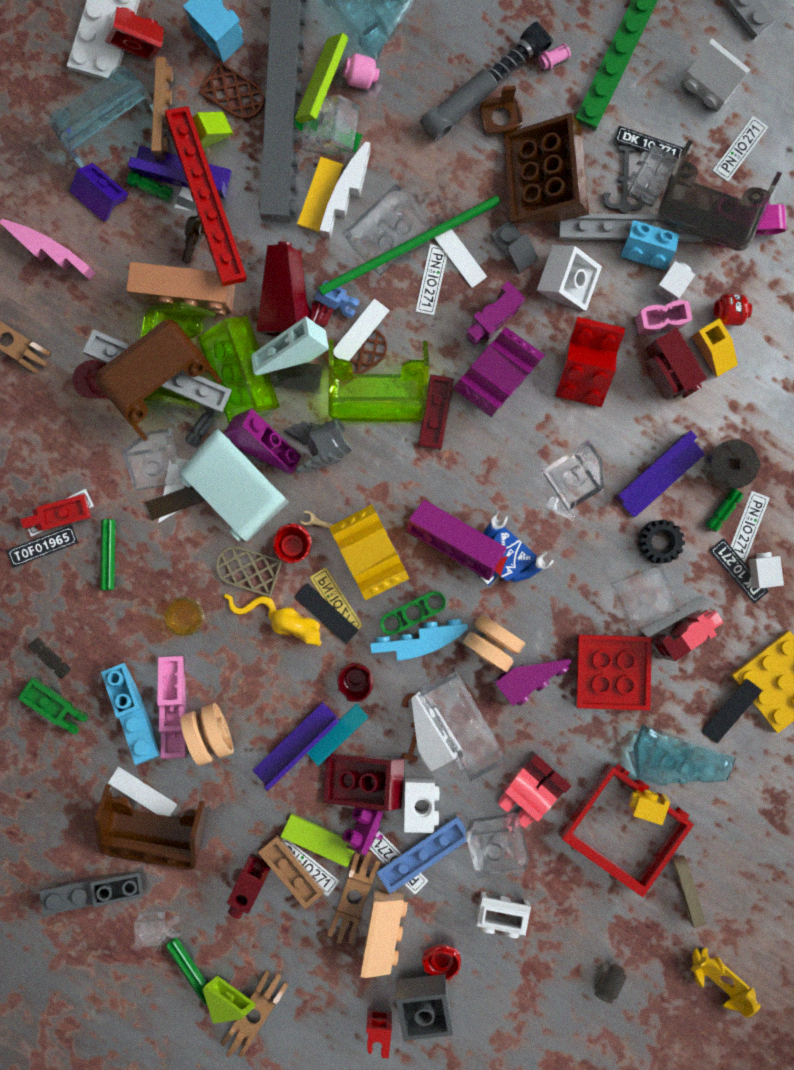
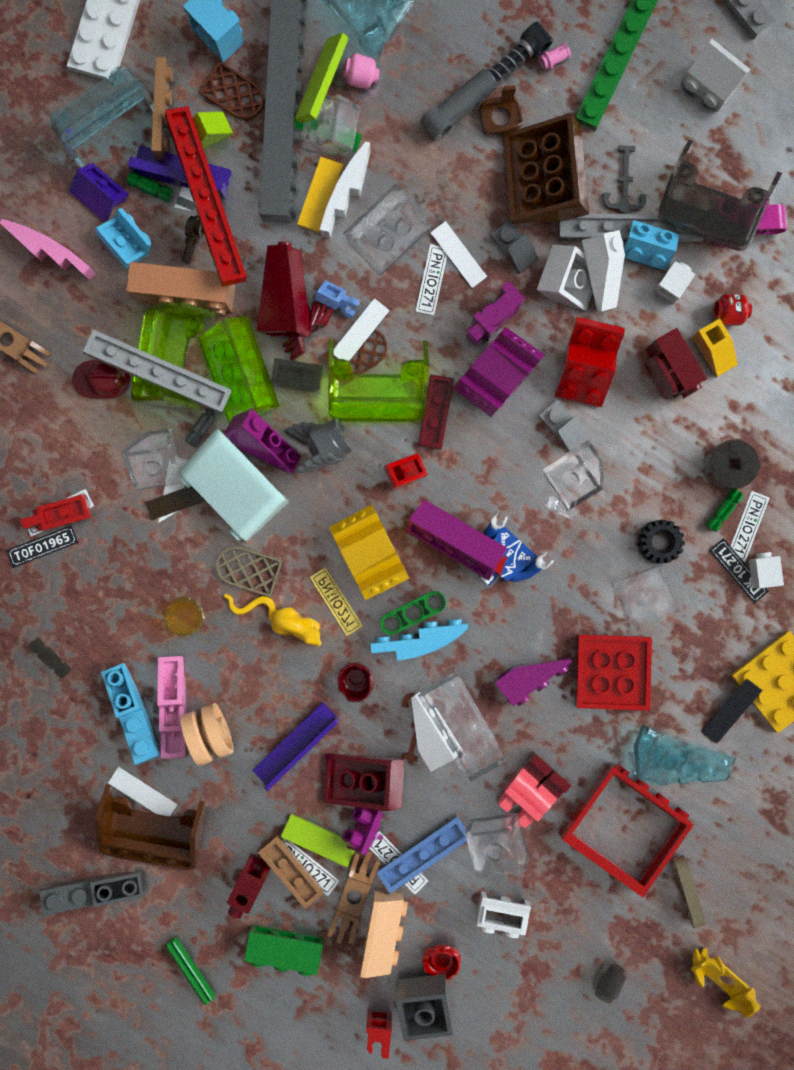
(51, 705): green hinge -> none
(107, 554): green axle -> none
(124, 238): none -> medium azure bracket
(135, 34): red slope -> none
(147, 367): reddish brown windscreen -> none
(152, 929): clear brick -> none
(225, 1001): lime slope -> none
(264, 1005): medium nougat piece -> none
(284, 950): none -> green brick
(292, 347): light aqua slope -> none
(292, 543): red hair -> none
(315, 521): tan hand -> none
(326, 613): black sticker -> none
(338, 734): teal sticker -> none
(405, 471): none -> red slope
(408, 245): green piece -> none
(417, 820): white brick -> none
(492, 644): light nougat wheel -> none
(563, 425): none -> light grey slope
(605, 266): none -> white slope
(645, 141): black sticker -> none
(649, 806): yellow brick -> none
(651, 176): clear brick -> none
(660, 317): bright pink brick -> none
(660, 474): dark purple panel -> none
(667, 621): white sticker -> none
(687, 635): coral hips -> none
(740, 148): white sticker -> none

